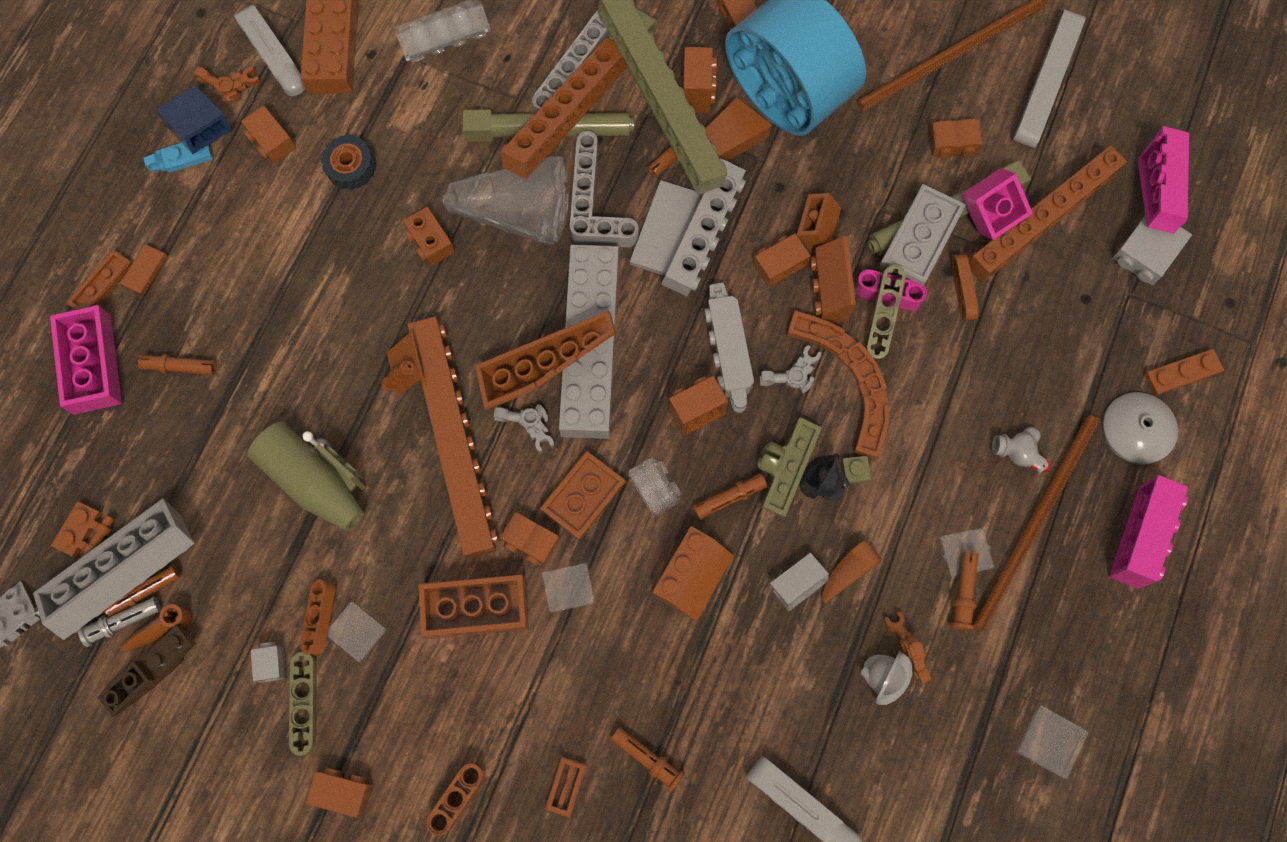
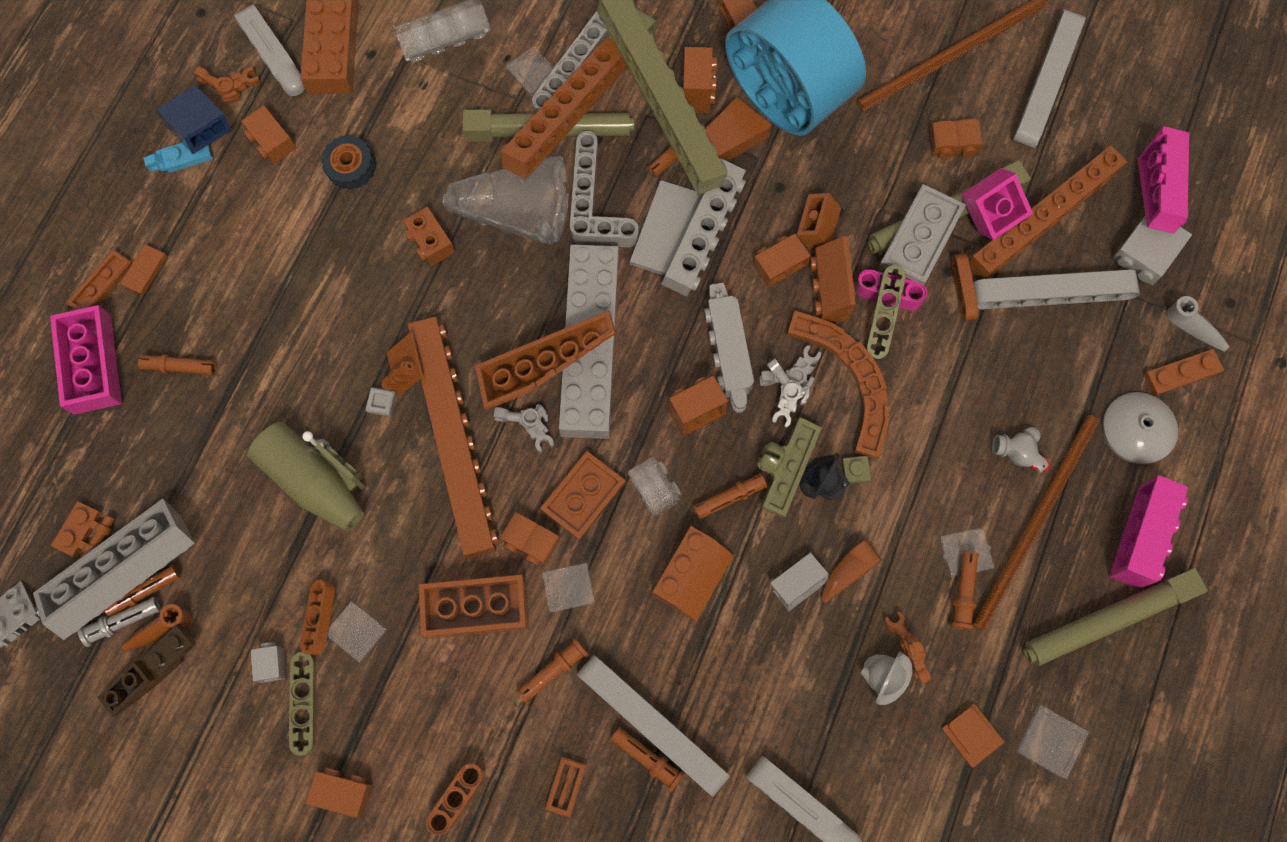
(380, 402): none -> light grey tile
(530, 70): none -> clear piece
(562, 662): none -> dark orange pin
(653, 725): none -> light grey beam
(790, 393): none -> light grey piece
(972, 735): none -> dark orange piece
(1056, 289): none -> light grey beam
(1114, 617): none -> olive brick
(1185, 316): none -> light grey piece

